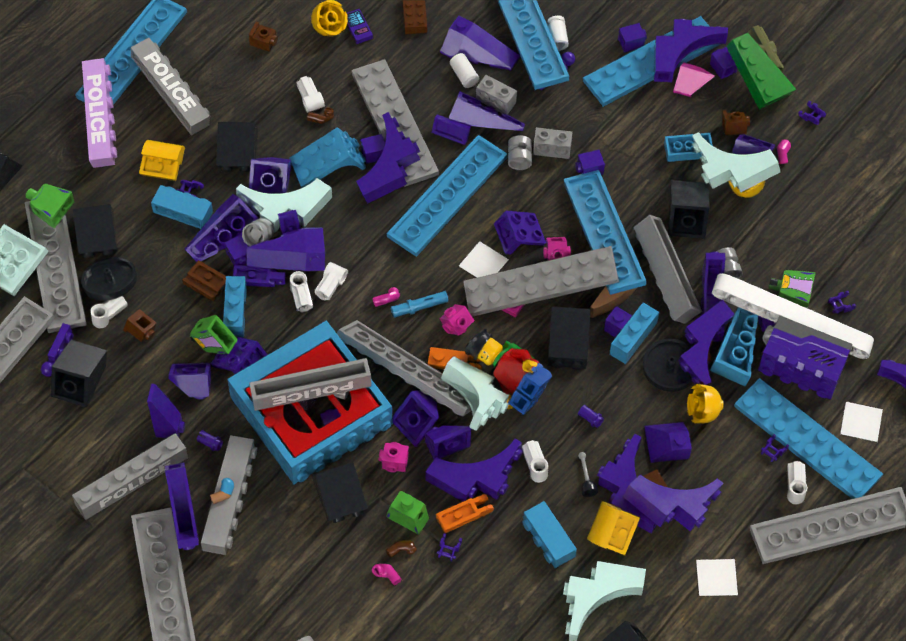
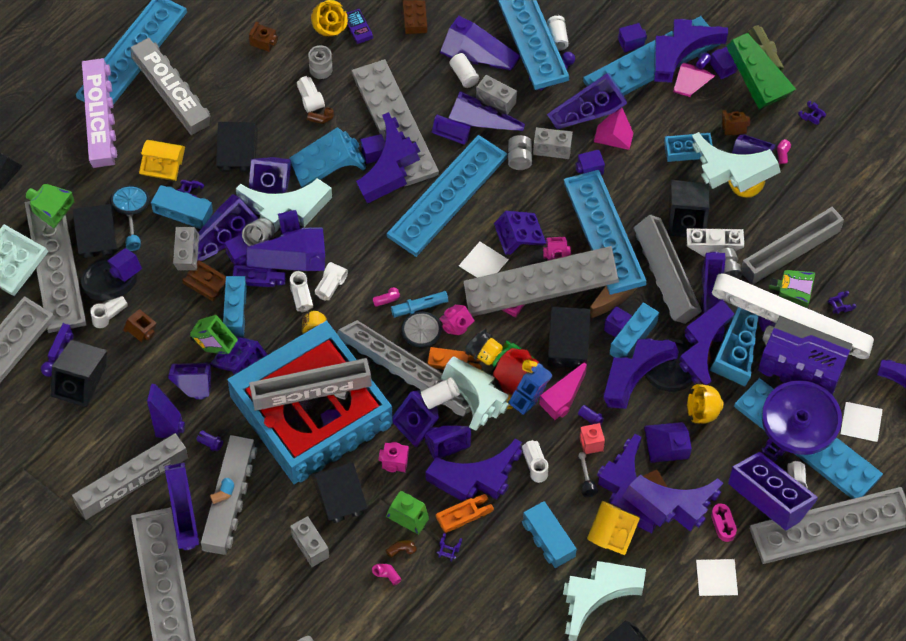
(124, 265): none -> dark purple brick
(129, 199): none -> dark azure wheel
(132, 242): none -> dark azure hinge
(186, 248): none -> light grey brick
(309, 541): none -> light grey brick
(312, 320): none -> yellow head
(320, 62): none -> light grey wheel
(421, 329): none -> light grey wheel
(440, 393): none -> white piece
(559, 397): none -> dark pink slope
(592, 102): none -> dark purple wedge
(592, 438): none -> coral brick
(615, 131): none -> dark pink slope
(627, 372): none -> dark purple arch
(704, 59): none -> dark purple arm
(712, 240): none -> white slope
(719, 523): none -> dark pink beam
(772, 490): none -> dark purple slope
(792, 245): none -> light grey brick
(801, 417): none -> dark purple dish

